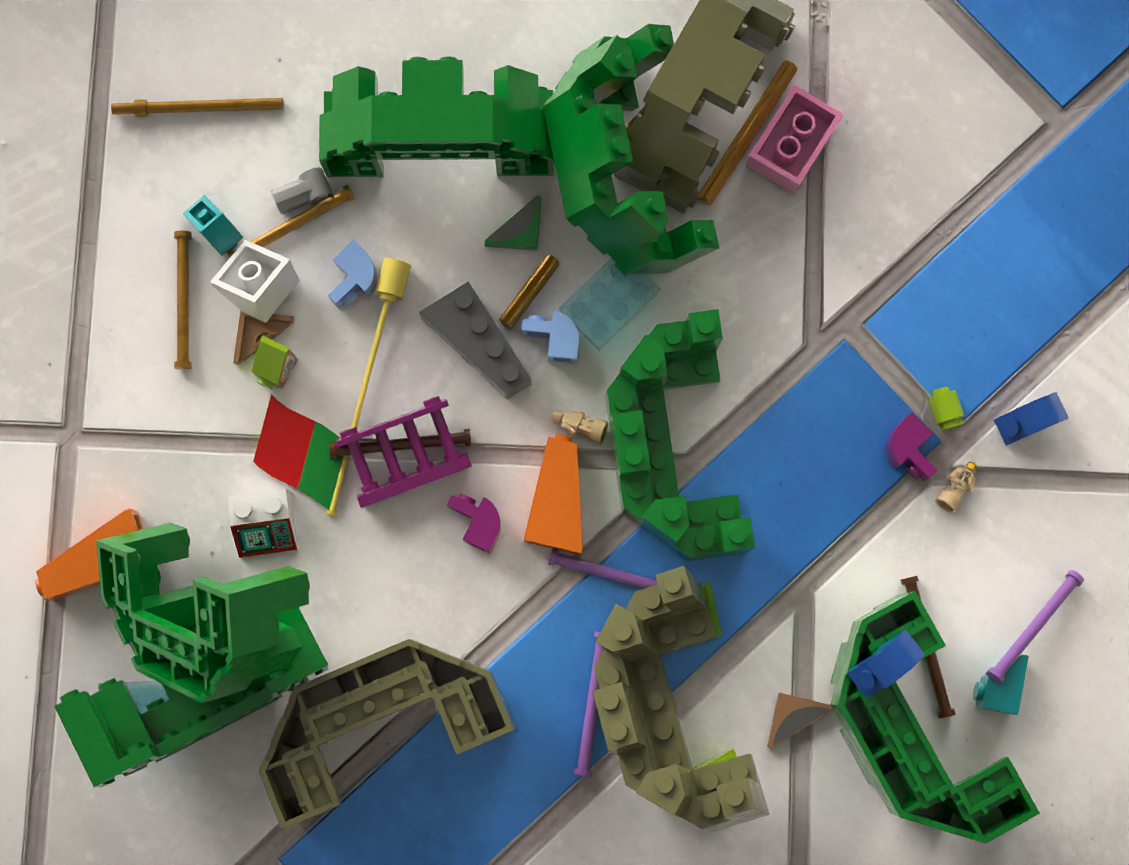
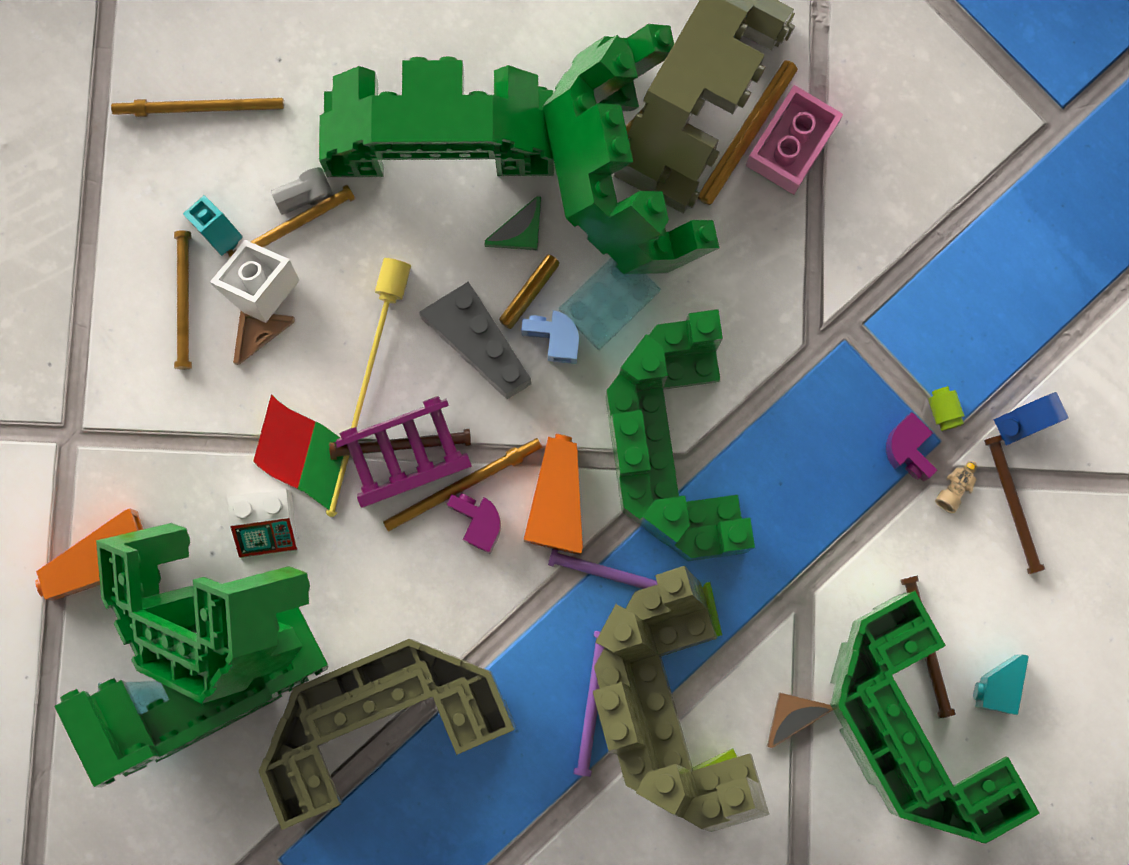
(273, 363): lime slope -> none
(360, 275): light blue brick -> none
(513, 457): none -> pearl gold bar
(577, 422): tan piece -> none
(886, 664): blue brick -> none
(997, 673): medium lavender bar -> none
(1014, 504): none -> reddish brown bar

